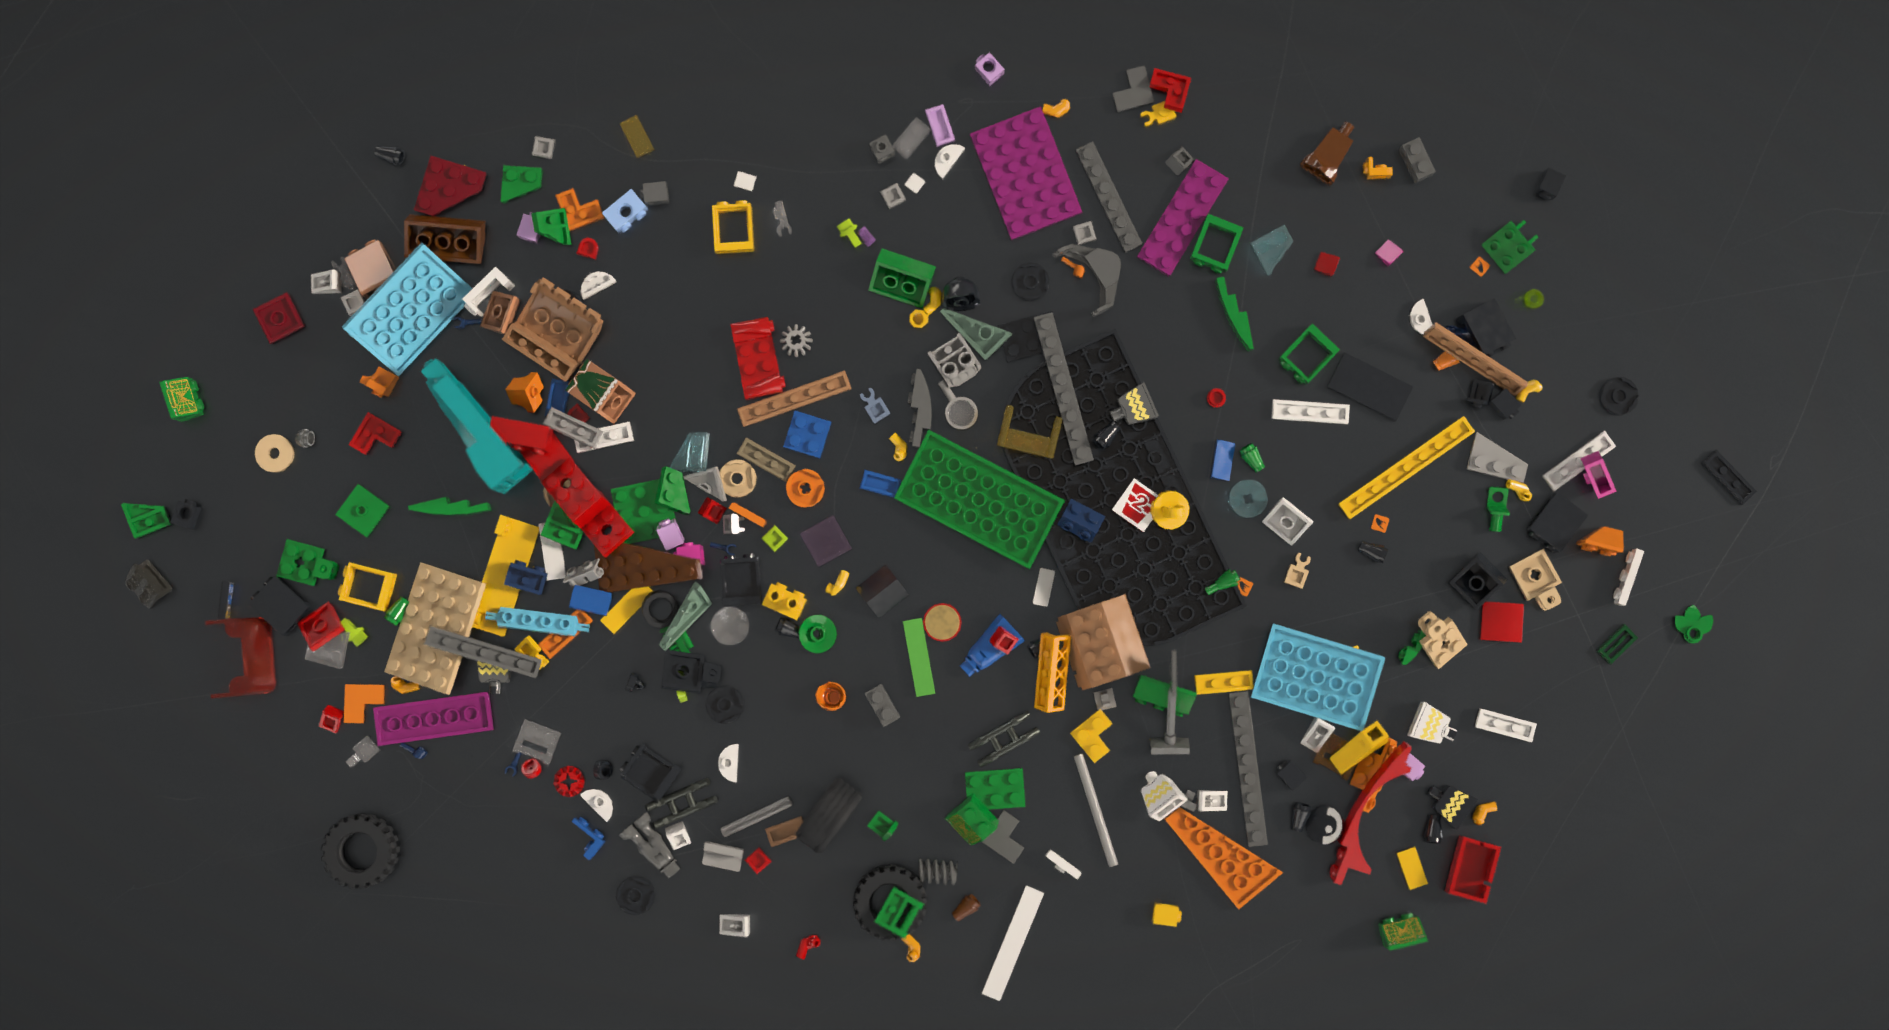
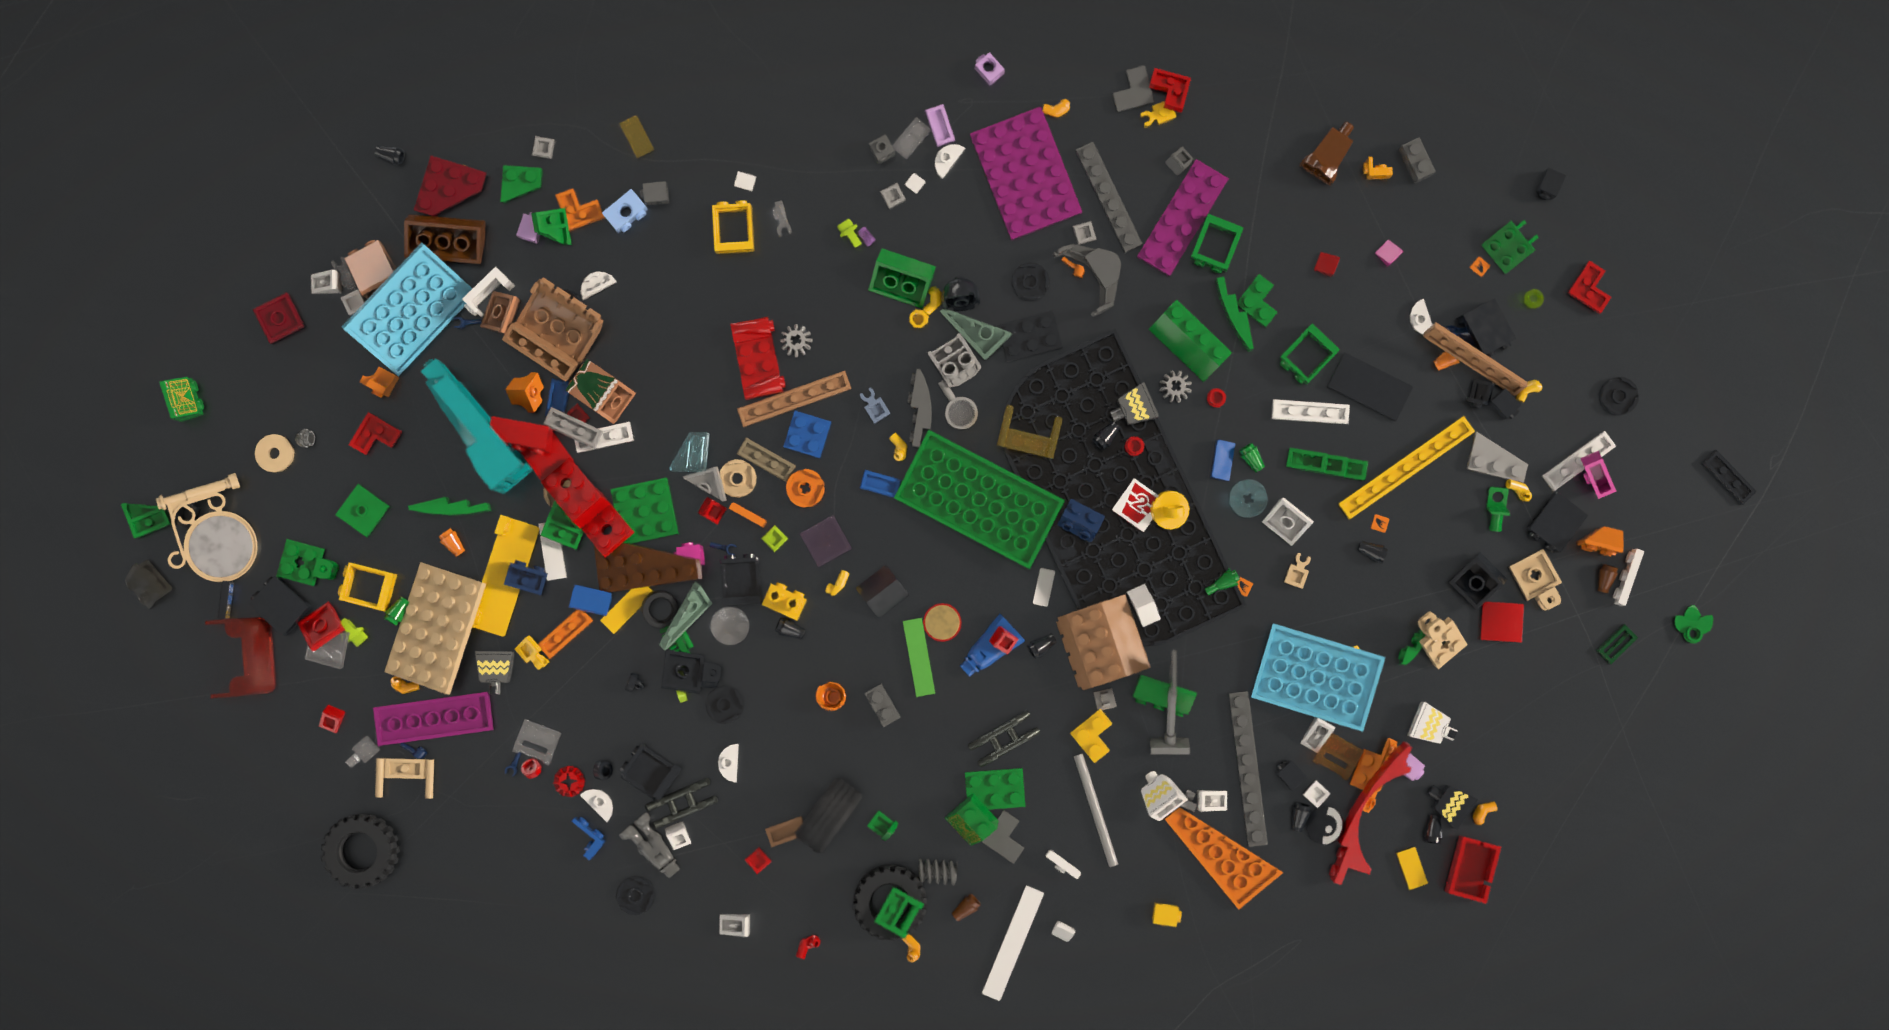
(218, 543): none -> piece
(357, 696): orange tile -> none
(404, 769): none -> tan plate
(451, 542): none -> orange cone
(482, 651): dark grey plate -> none
(537, 621): medium azure plate -> none
(578, 574): light grey hinge -> none
(588, 248): red tile -> none
(670, 533): lavender brick -> none
(672, 491): green wing -> none
(722, 856): light grey panel -> none
(731, 524): light grey tile -> none
(756, 816): light grey axle -> none
(826, 631): green dish -> none
(1048, 672): light orange fence -> none
(1063, 388): dark grey plate -> none
(1063, 931): none -> white slope
(1134, 446): none -> red plate
(1144, 605): none -> white slope
(1168, 385): none -> light grey gear
(1190, 340): none -> green slope
(1224, 682): yellow tile -> none
(1253, 301): none -> green plate
(1271, 247): clear light blue wing -> none
(1316, 794): none -> white plate
(1327, 464): none -> green slope
(1360, 747): yellow slope -> none
(1402, 931): green slope -> none
(1505, 725): white plate -> none
(1585, 288): none -> red plate
(1607, 577): none -> reddish brown cone

